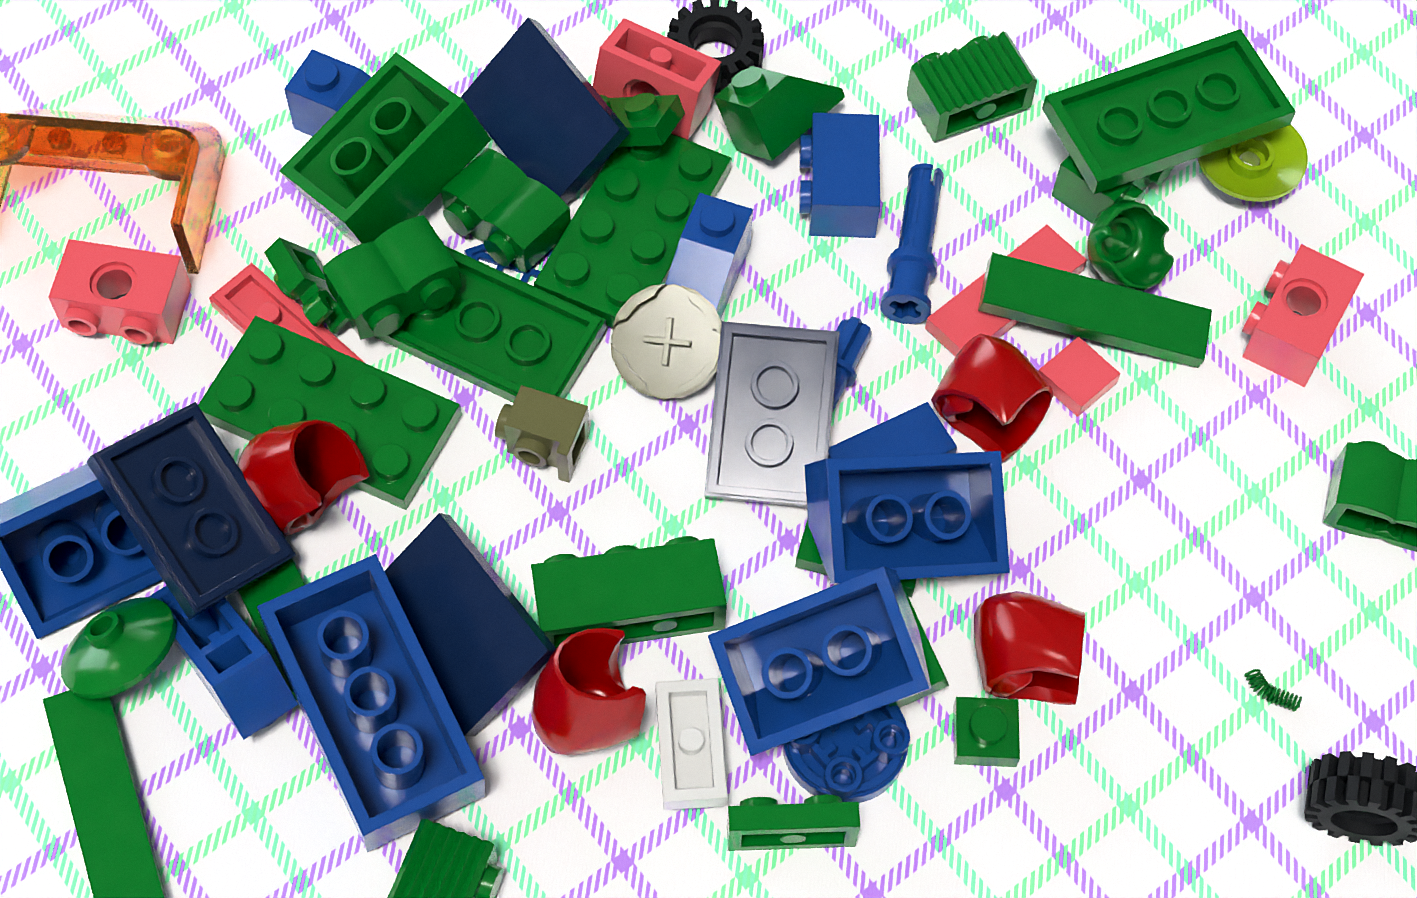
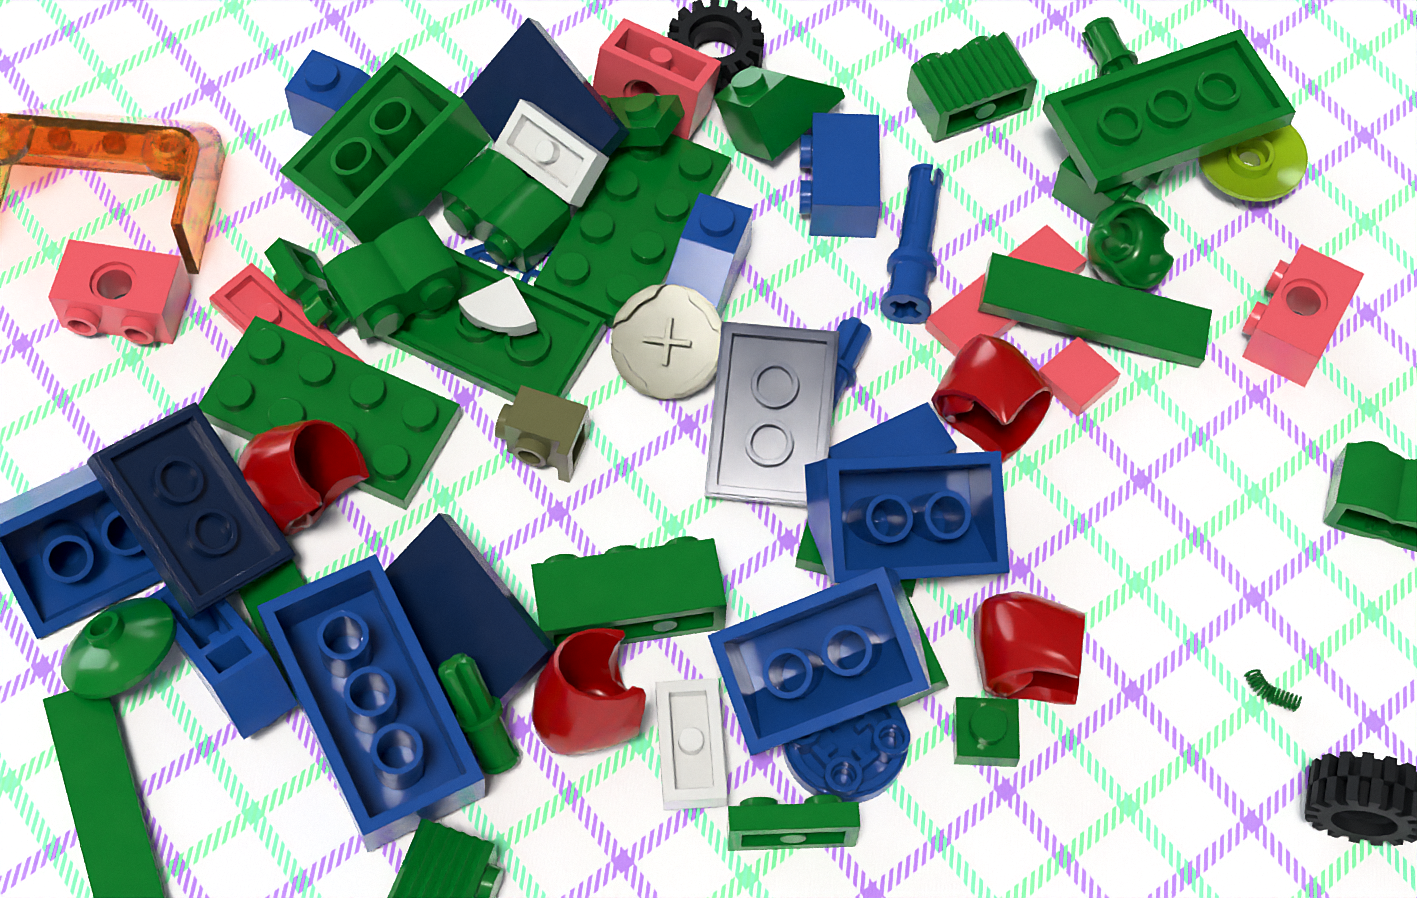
(478, 714): none -> green axle
(499, 309): none -> white tile
(551, 153): none -> white plate
(1107, 46): none -> green axle

